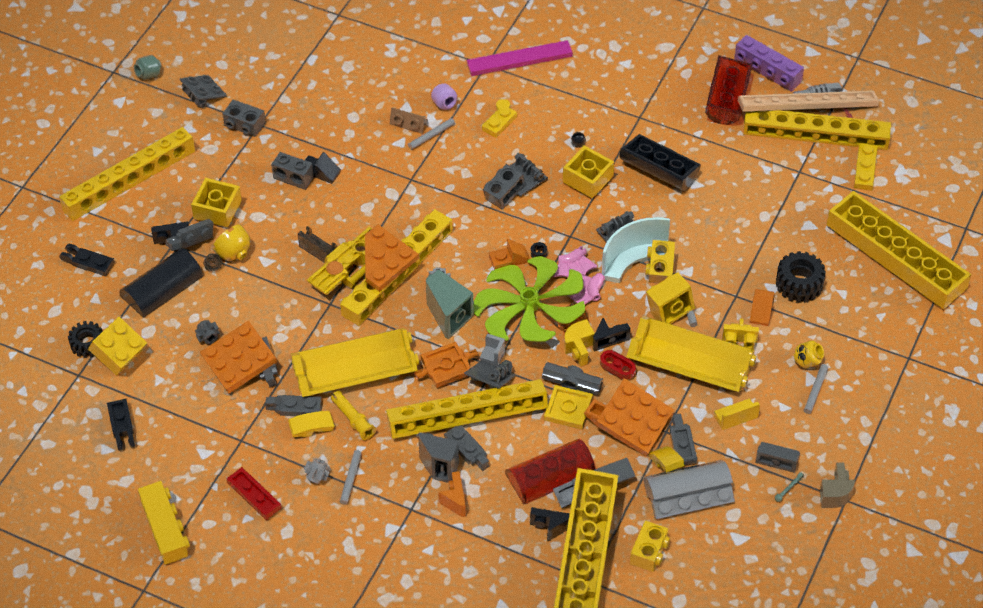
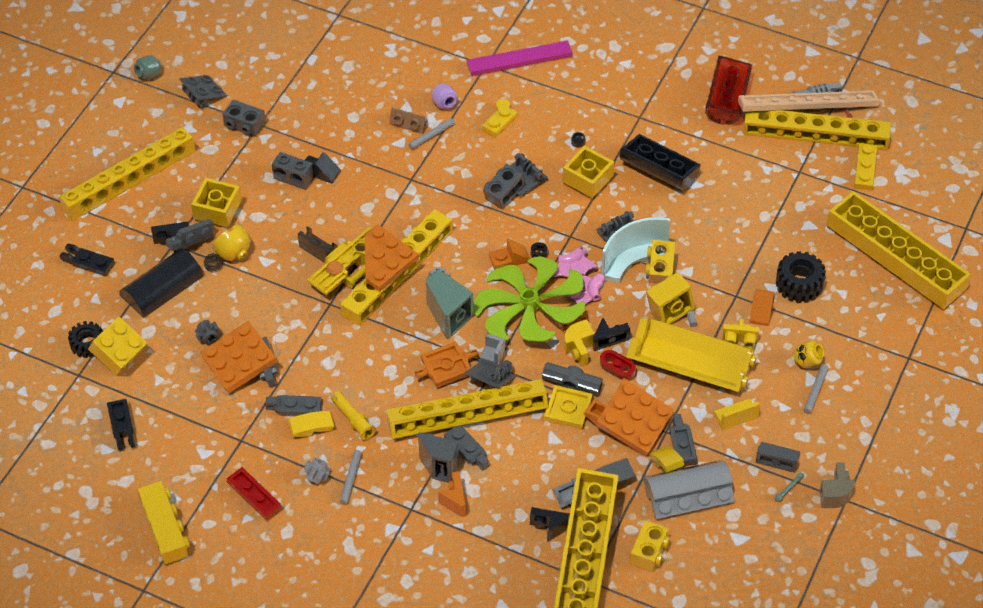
(354, 362): yellow panel -> none
(549, 470): clear red brick -> none
(769, 63): medium lavender brick -> none

